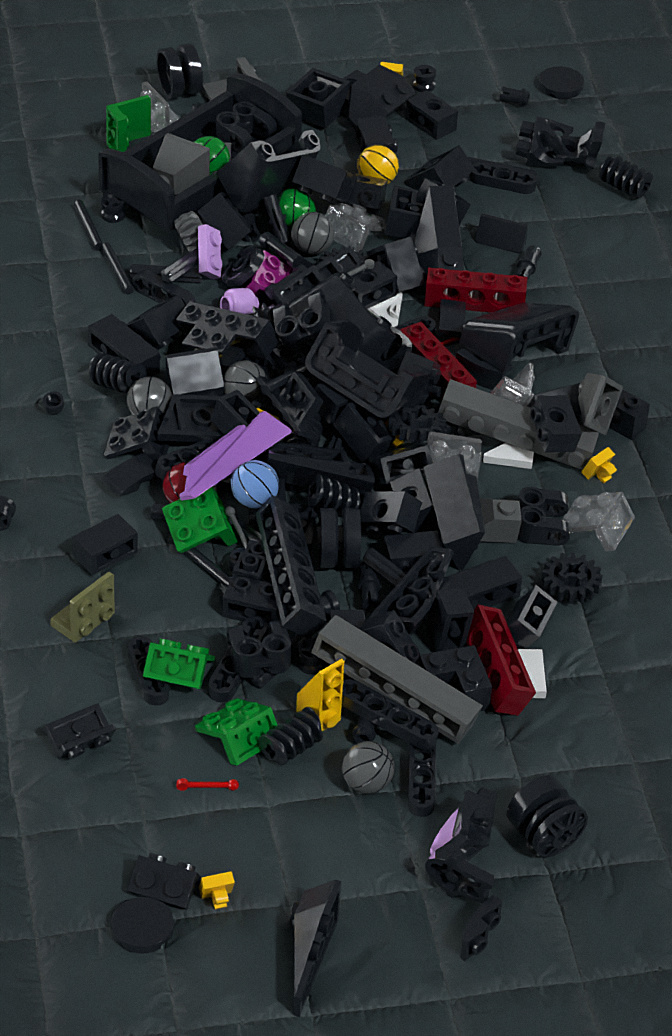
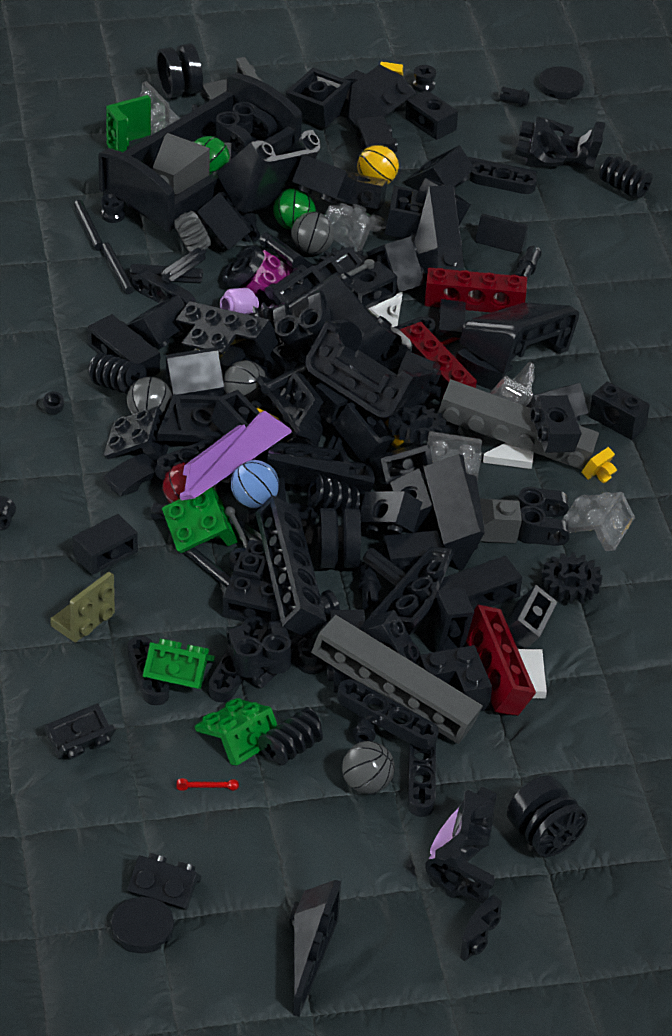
(209, 251): lavender plate -> none
(217, 887): yellow tile -> none
(272, 204): black pin -> none
(324, 694): yellow slope -> none
(598, 401): dark grey slope -> none

